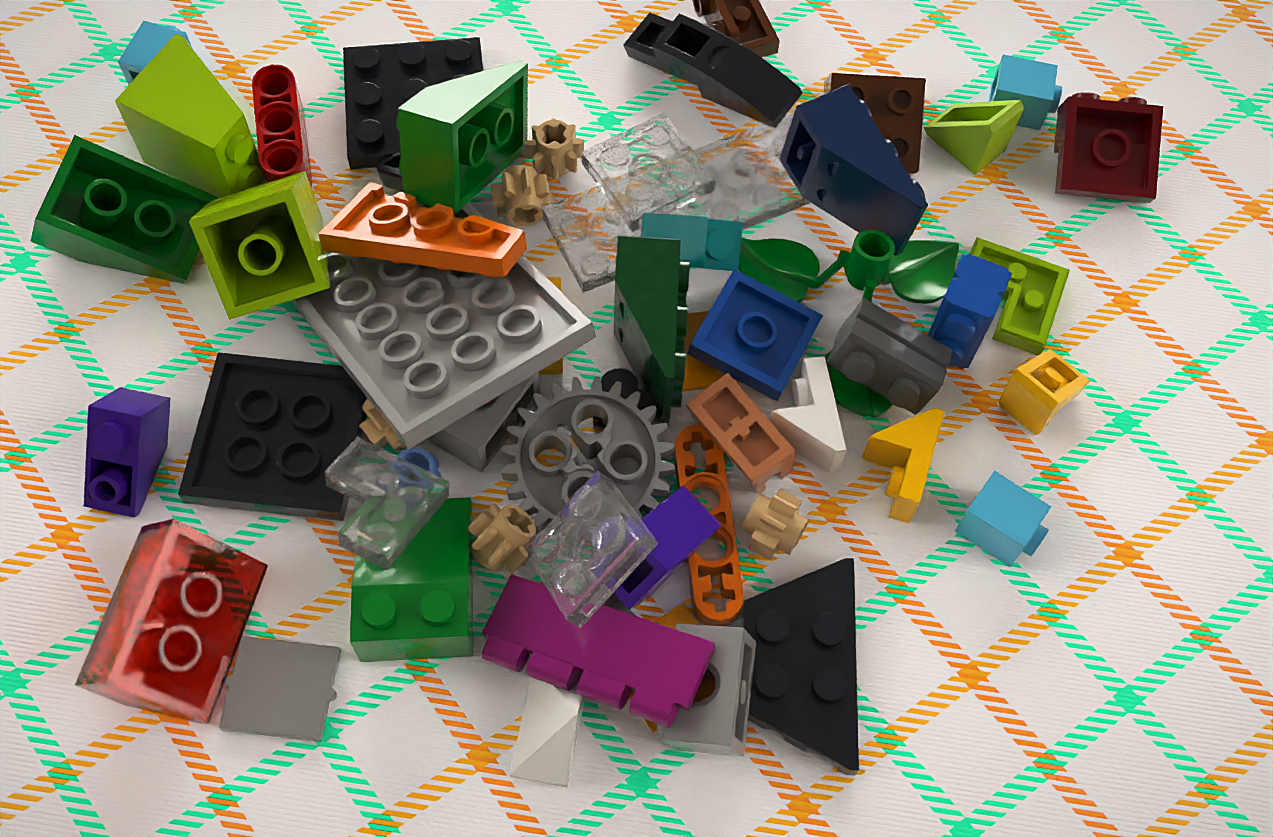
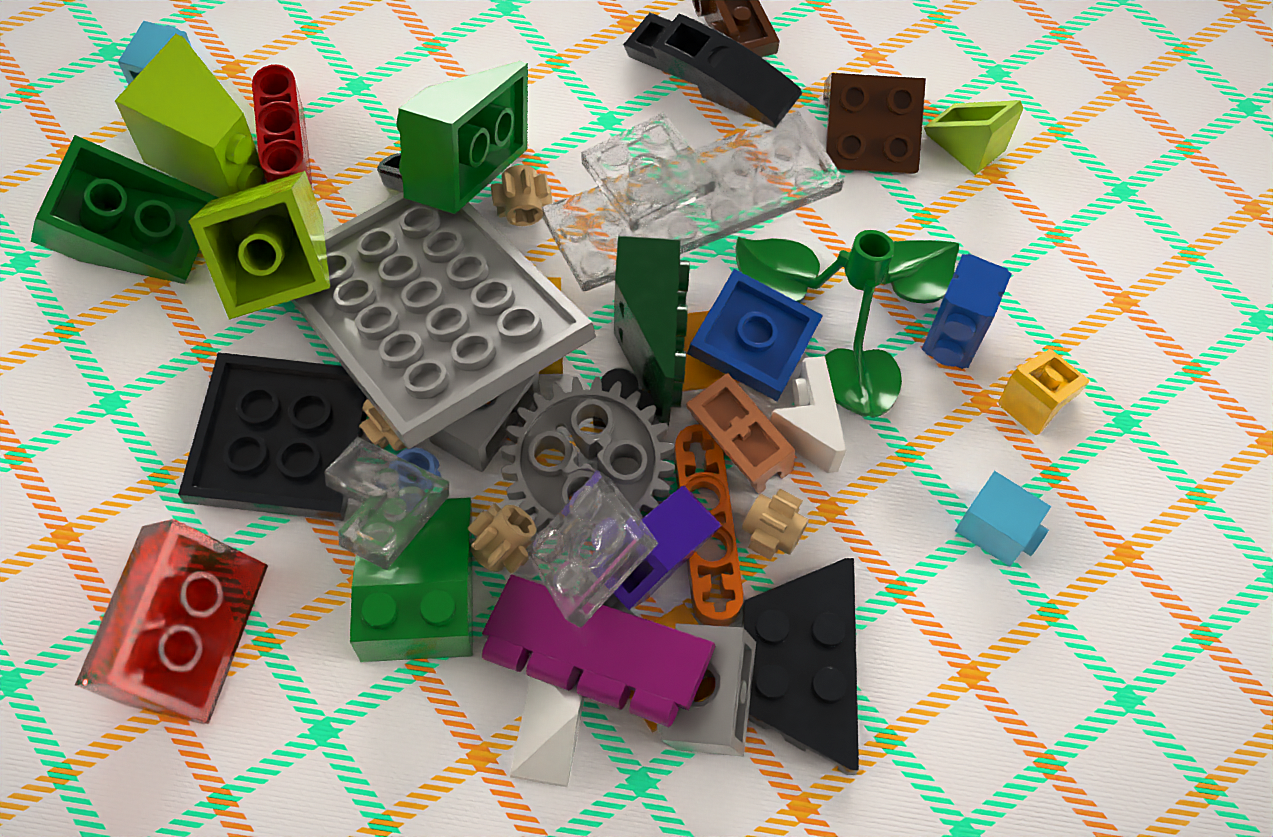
(124, 449): dark purple slope -> none
(280, 689): light grey piece -> none
(385, 78): black plate -> none
(408, 233): orange wing -> none
(554, 148): tan gear -> none
(704, 241): teal slope -> none
(851, 168): dark blue slope -> none
(890, 357): dark grey brick -> none
(908, 452): yellow slope -> none
(1029, 296): lime tile -> none
(1031, 83): medium azure brick -> none
(1108, 147): dark red plate -> none

